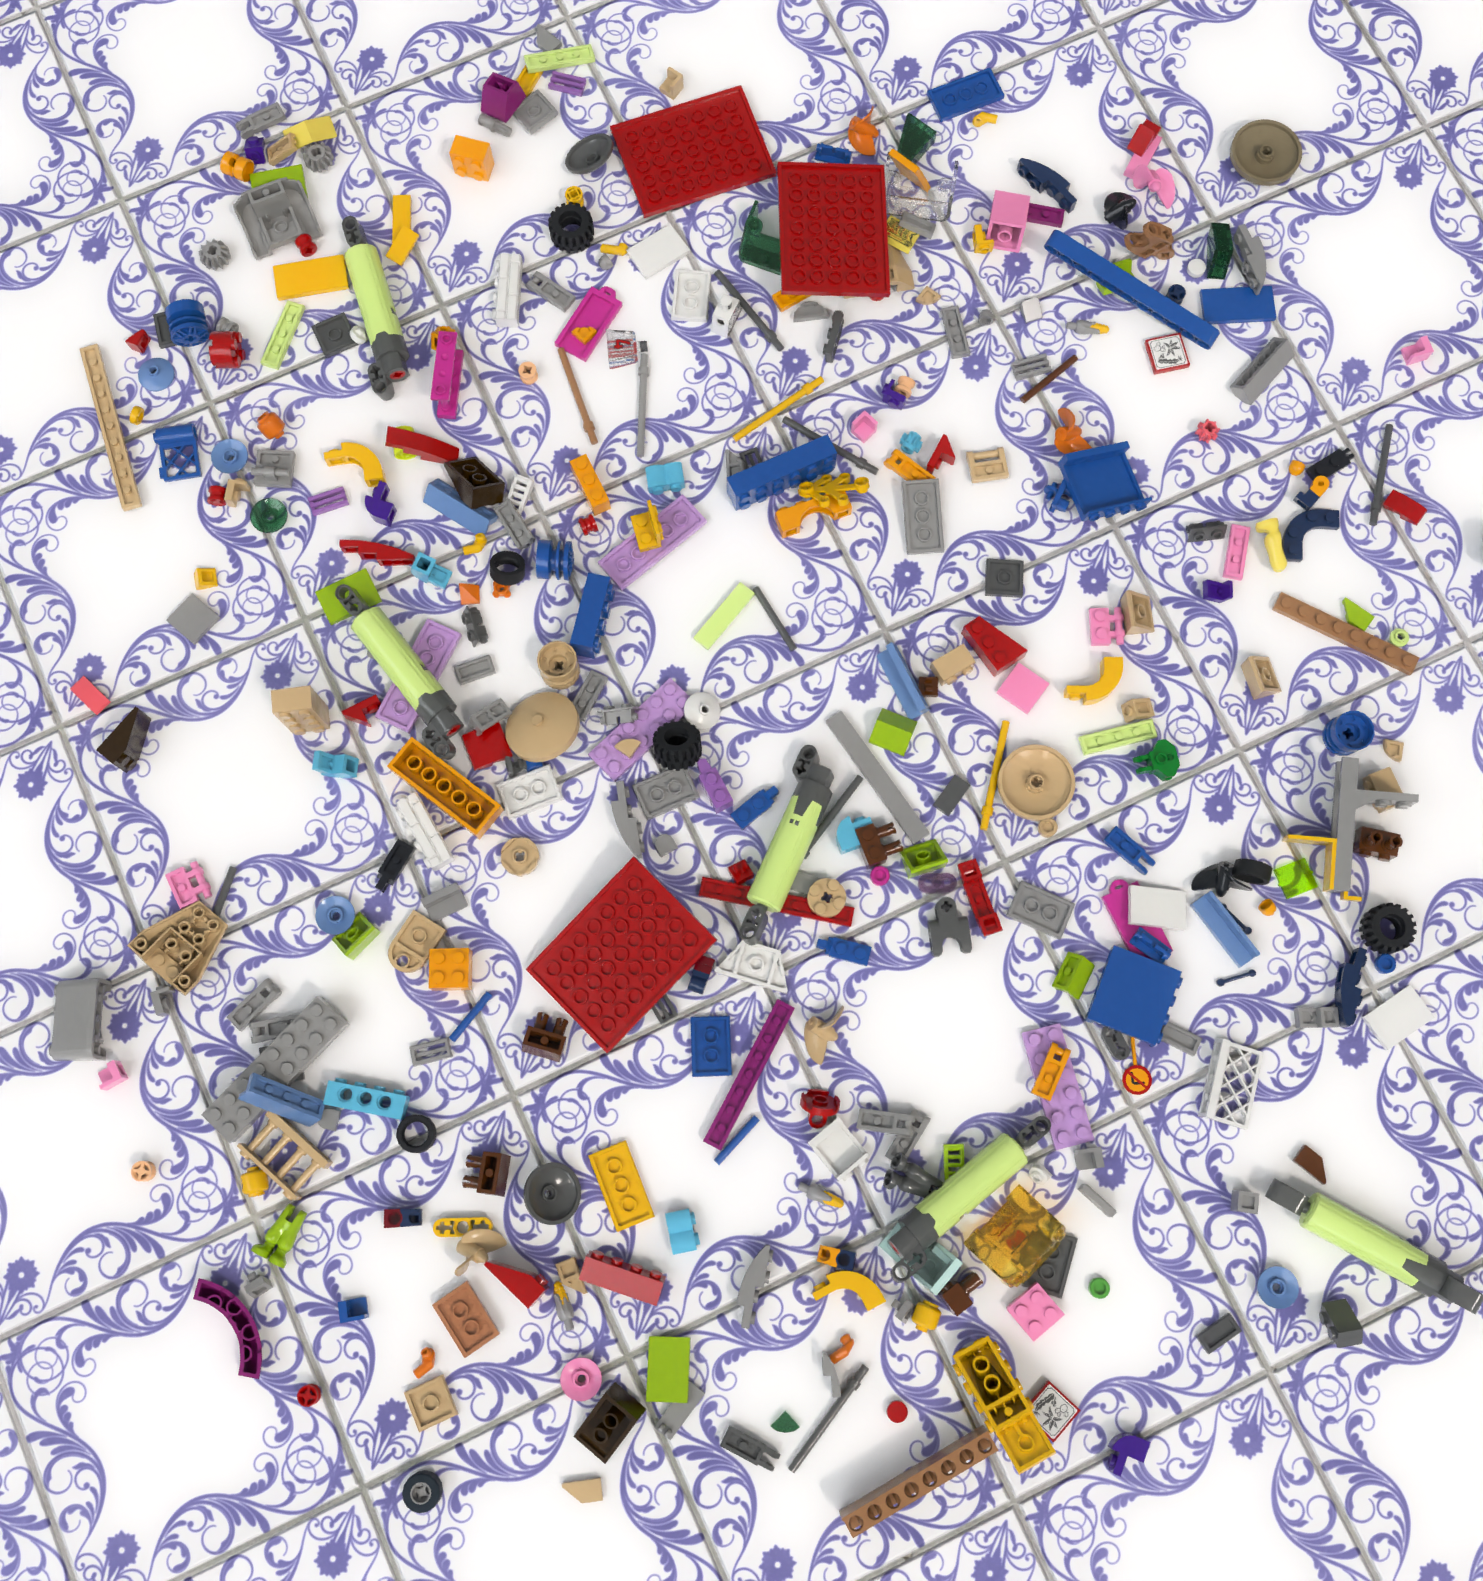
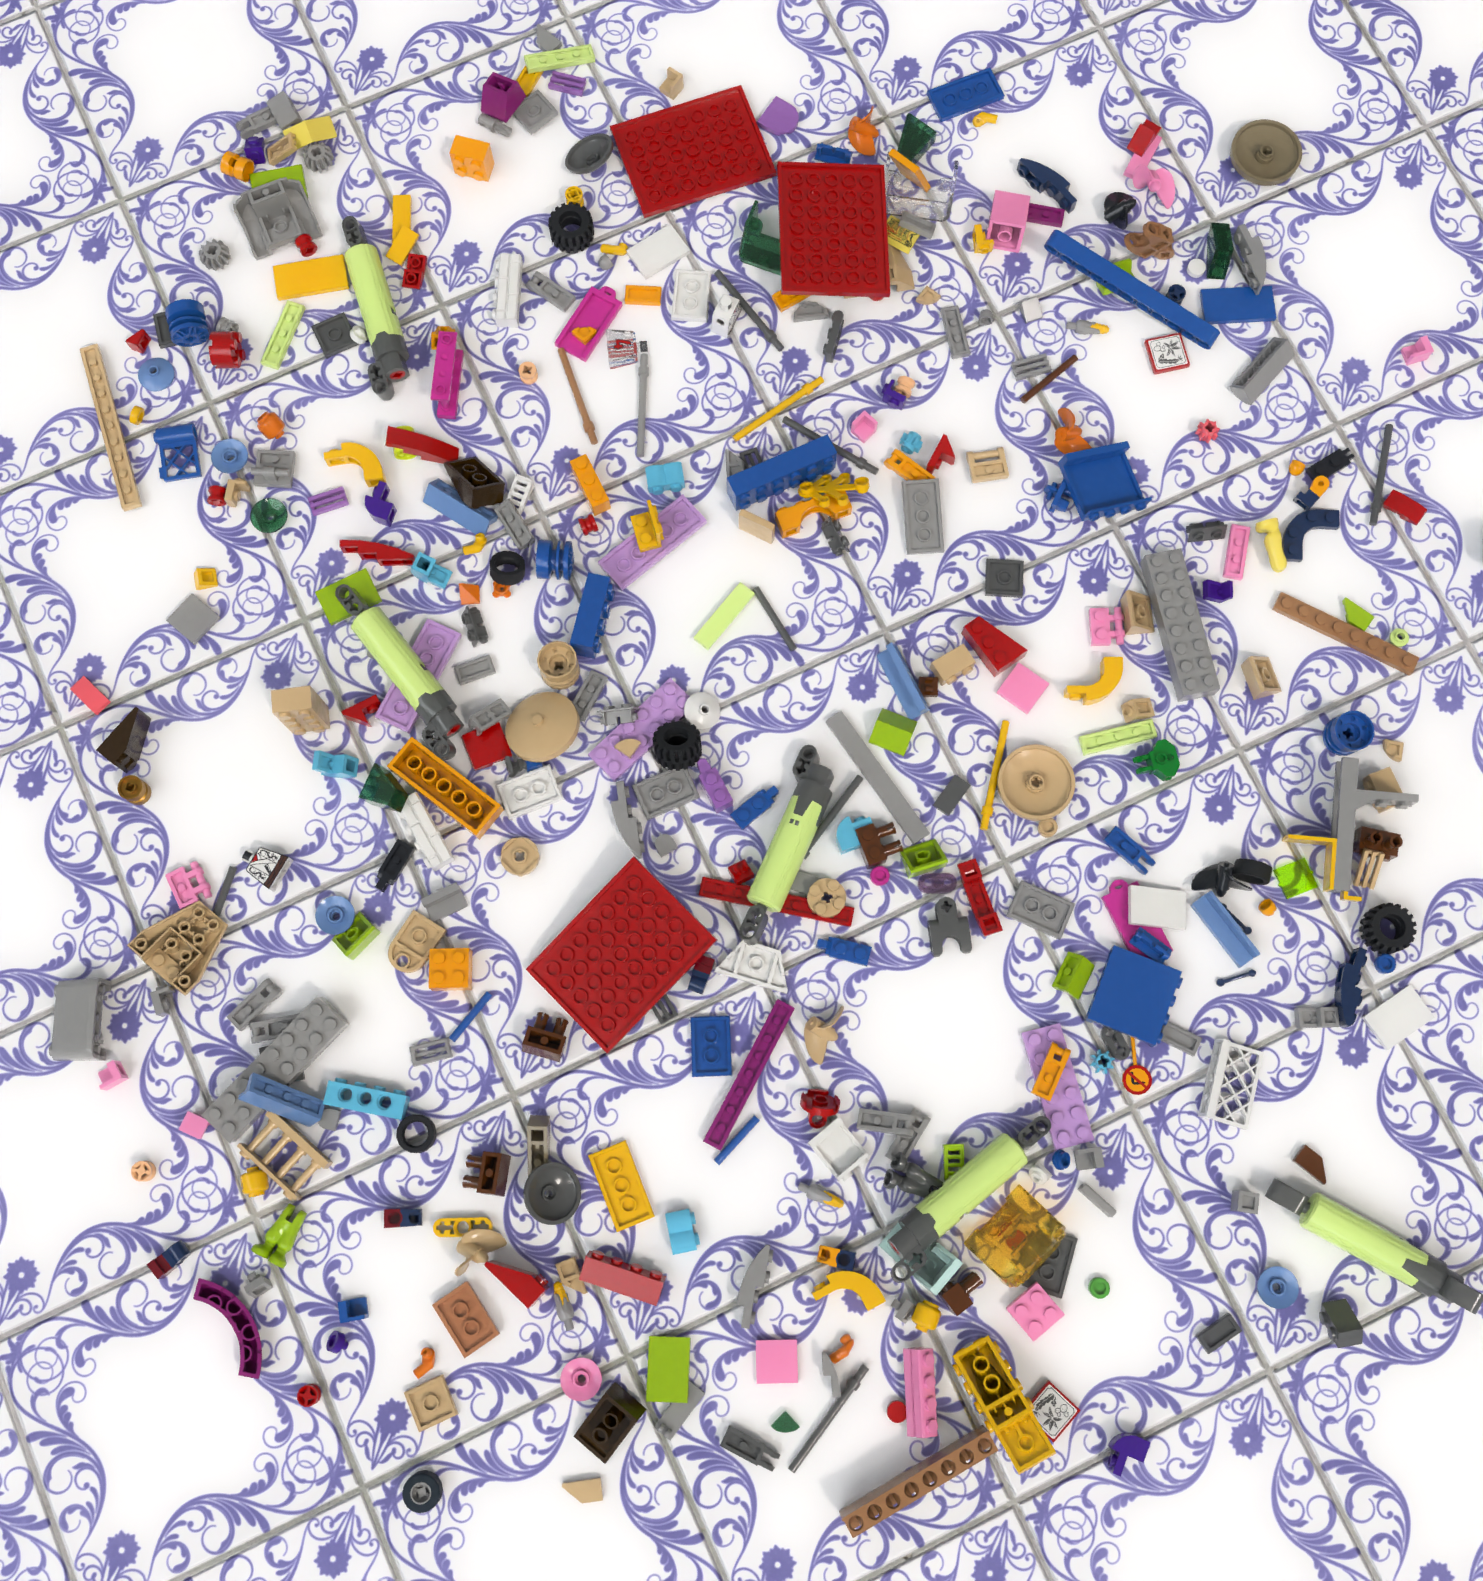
(134, 790): none -> pearl gold wheel
(169, 1260): none -> leg
(194, 1125): none -> bright pink panel
(267, 866): none -> torso
(284, 110): none -> light grey panel
(336, 1342): none -> dark purple tile
(383, 790): none -> clear green slope
(415, 271): none -> red slope
(538, 1141): none -> dark tan slope
(643, 295): none -> light orange tile
(756, 526): none -> tan tile
(776, 1361): none -> bright pink tile
(779, 117): none -> medium lavender tile
(832, 529): none -> dark grey hinge
(920, 1392): none -> bright pink brick
(1061, 1159): none -> blue plate
(1100, 1056): none -> medium azure gear
(1179, 625): none -> light grey brick
(1371, 884): none -> tan tile

